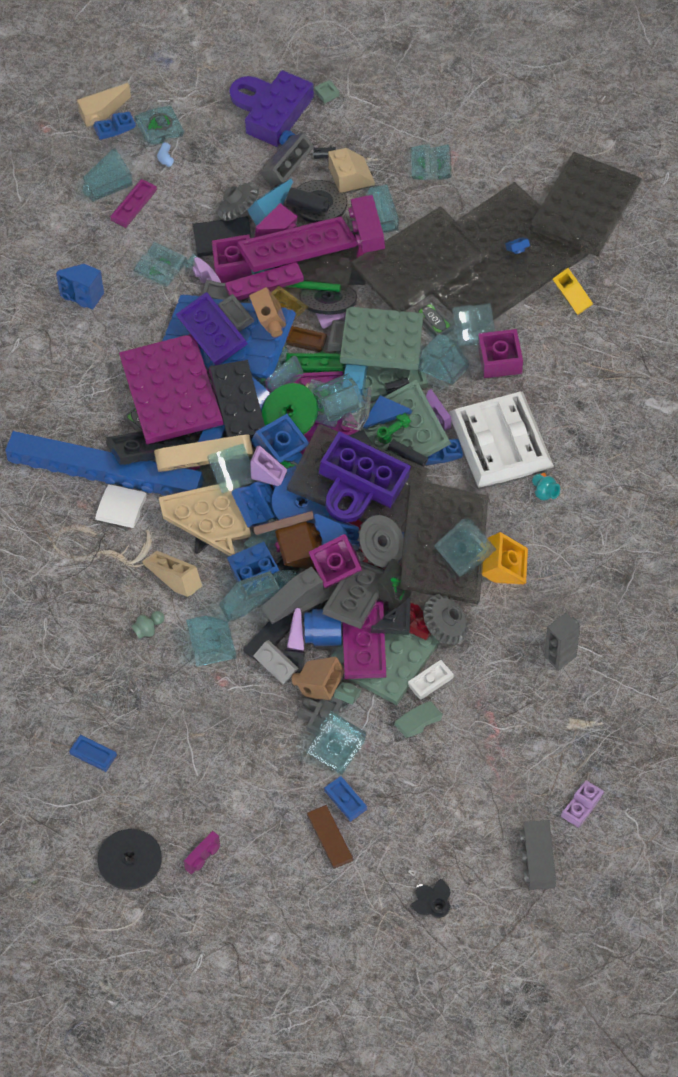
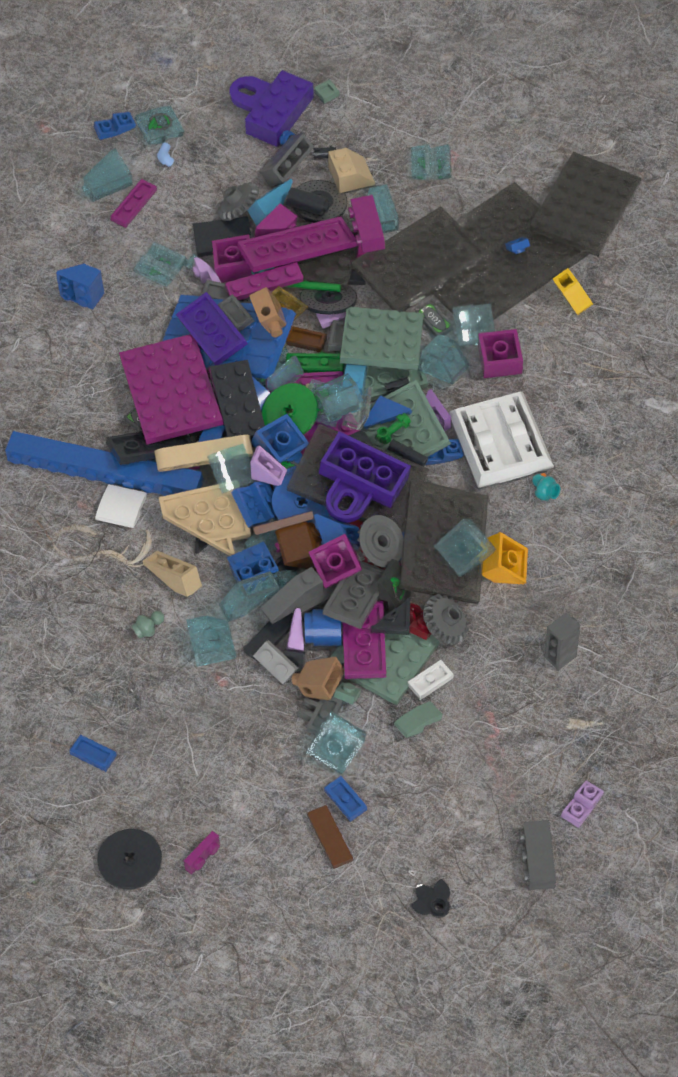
(103, 104): tan slope -> none

